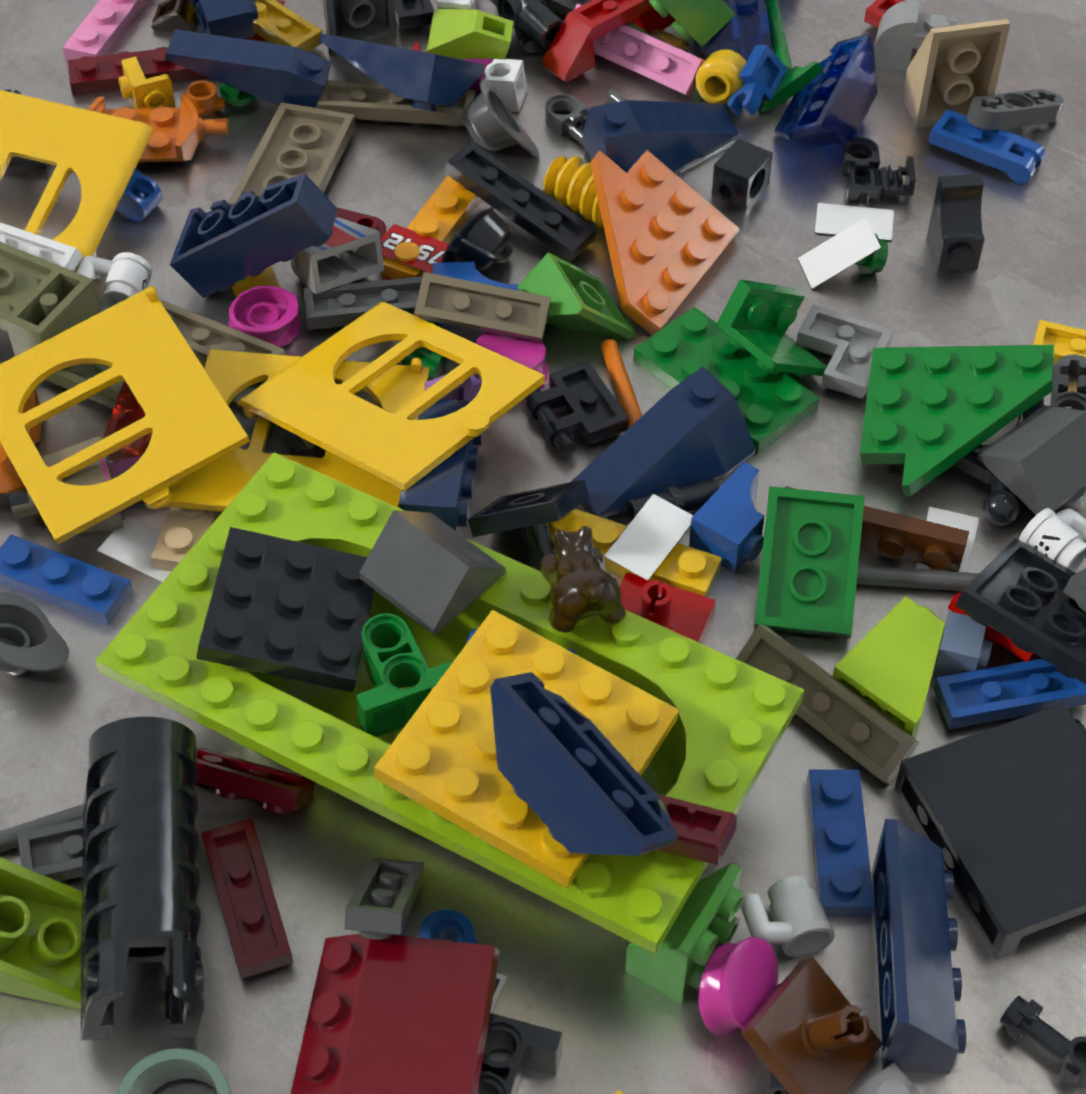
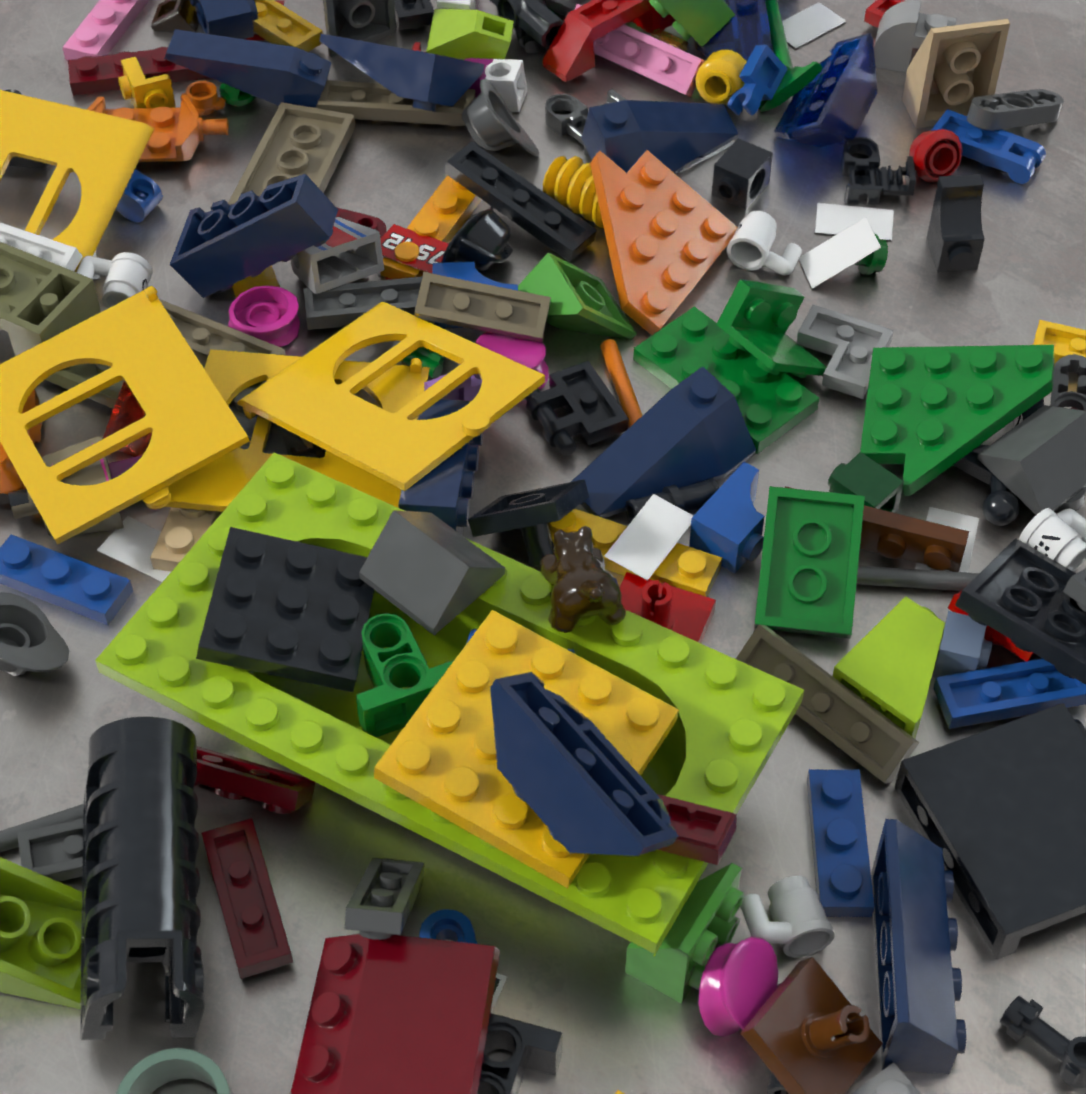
(752, 245): none -> white piece
(810, 24): none -> white sticker
(868, 479): none -> dark green brick
(936, 154): none -> red cone

